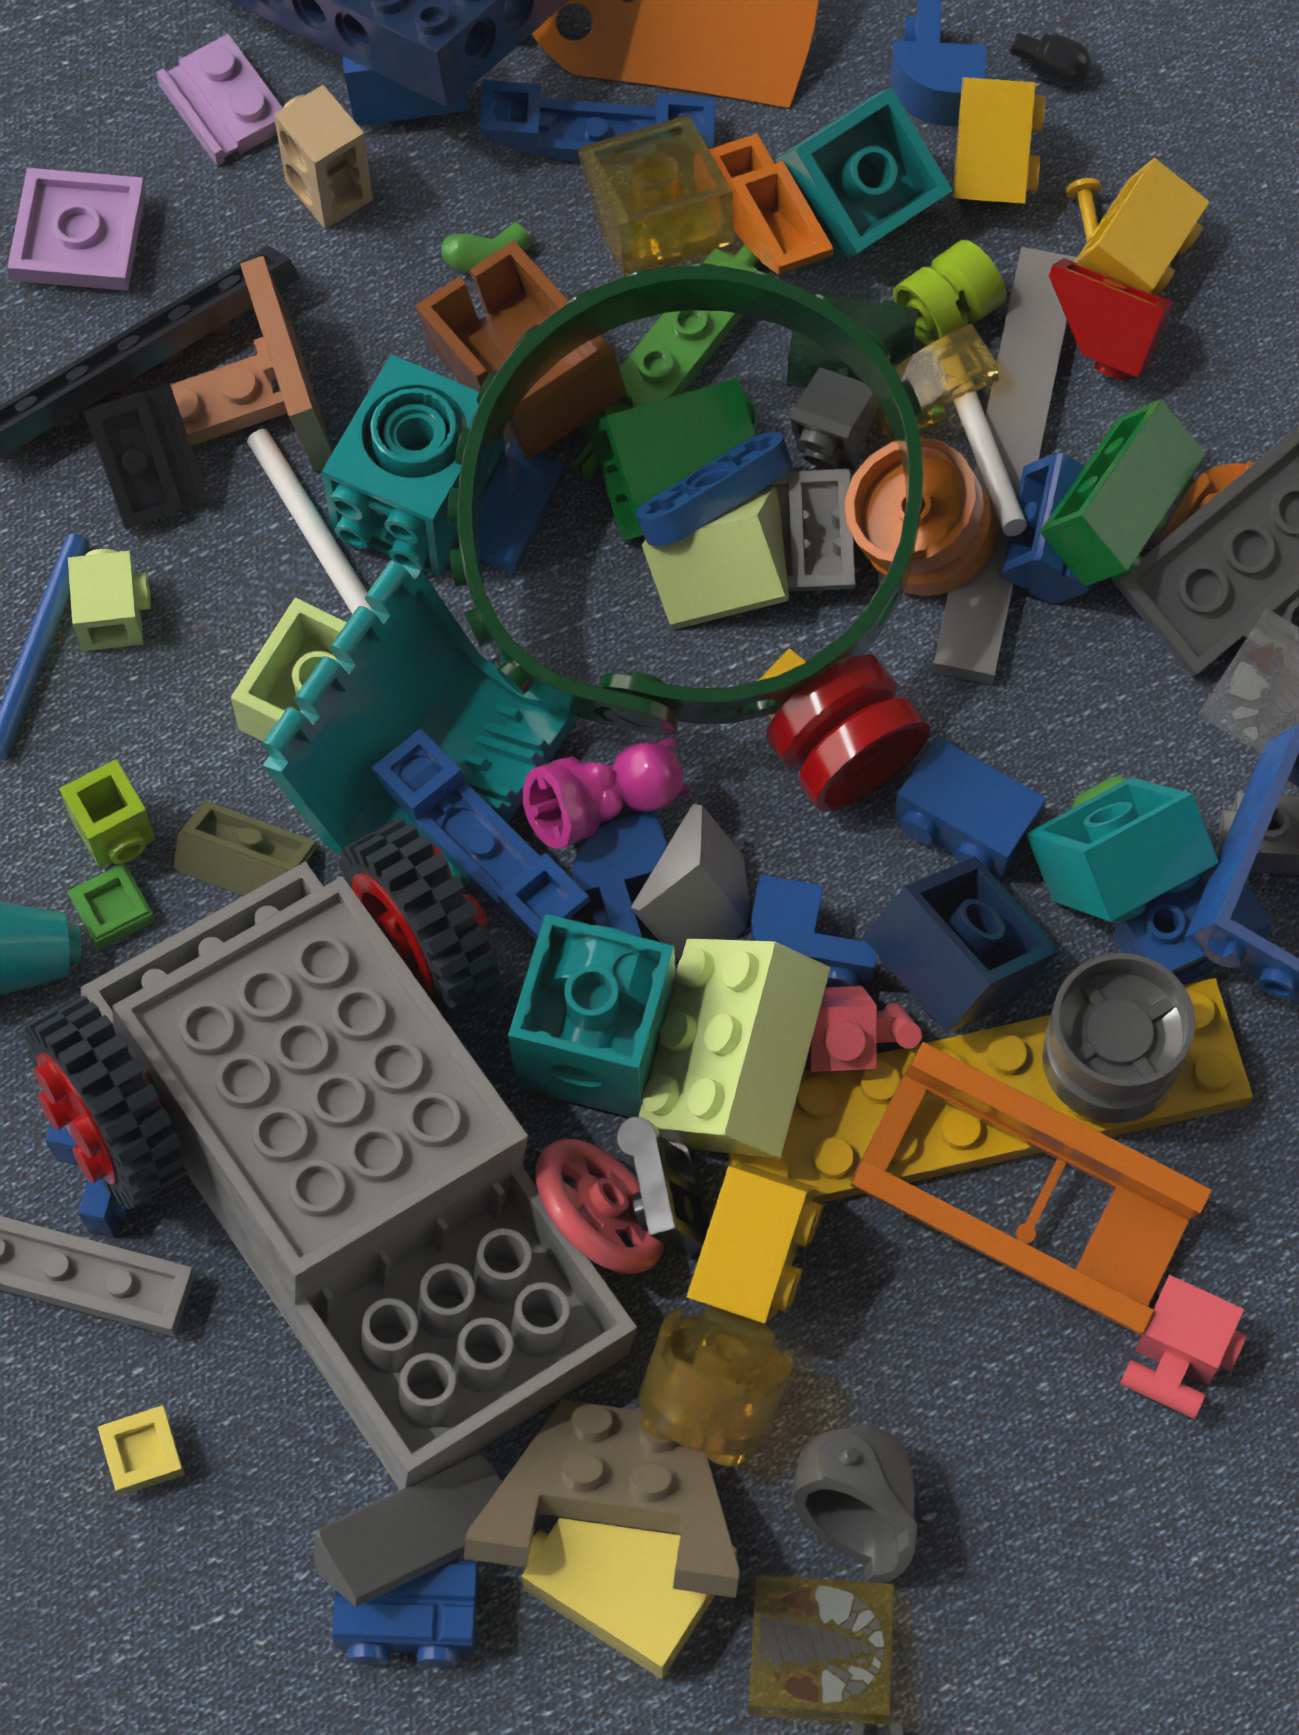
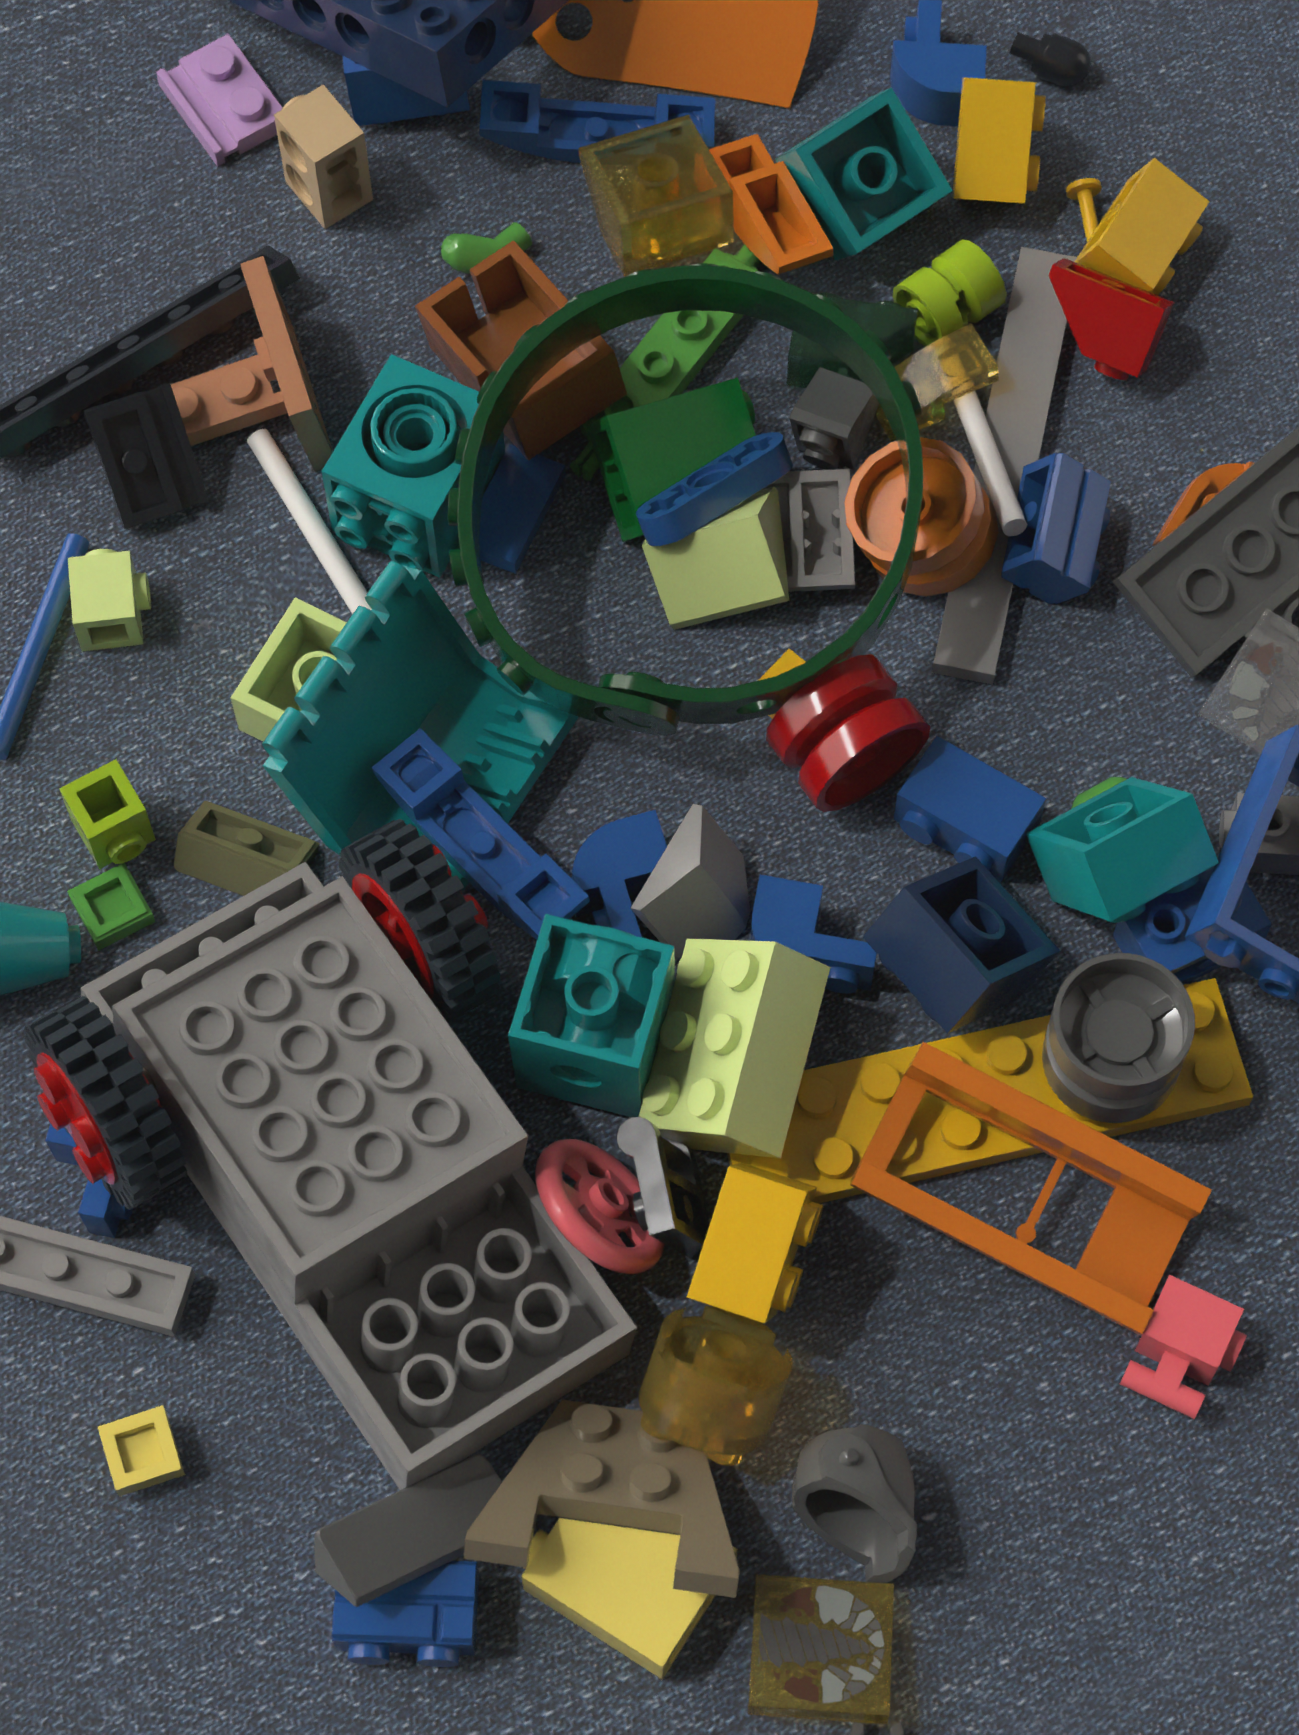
(77, 229): lavender plate -> none
(573, 798): dark pink animal -> none
(851, 1027): coral brick -> none
(1123, 494): green brick -> none

